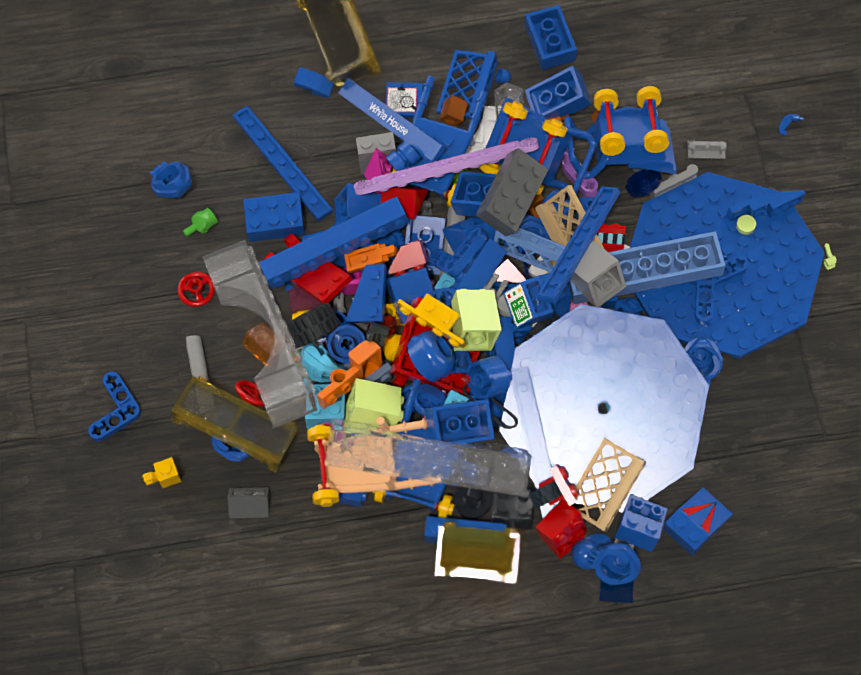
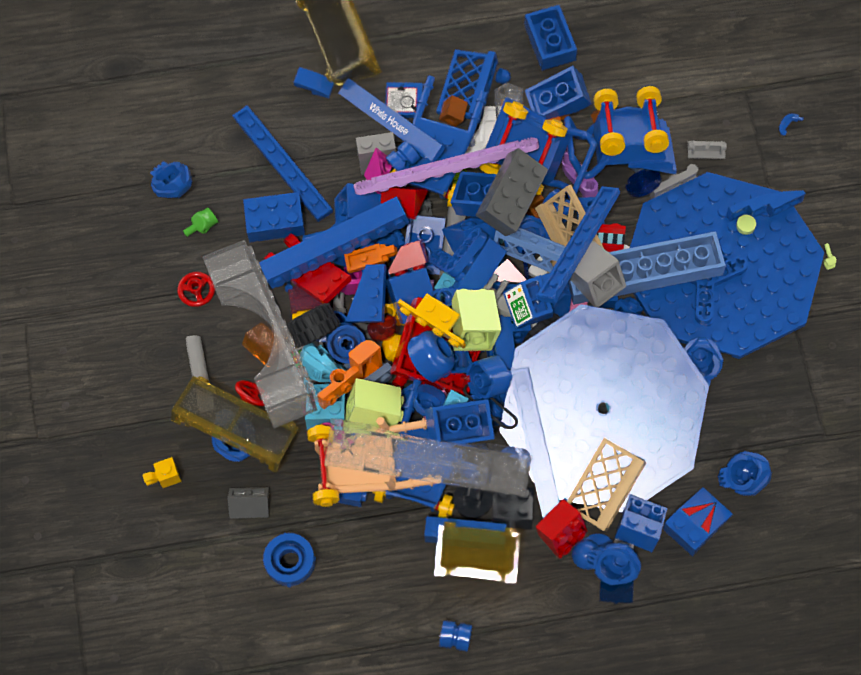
(123, 407): blue beam -> none
(283, 545): none -> blue piece
(378, 334): pearl dark grey tile -> none
(455, 635): none -> blue wheel
(555, 489): plate -> none
(746, 473): none -> blue helmet

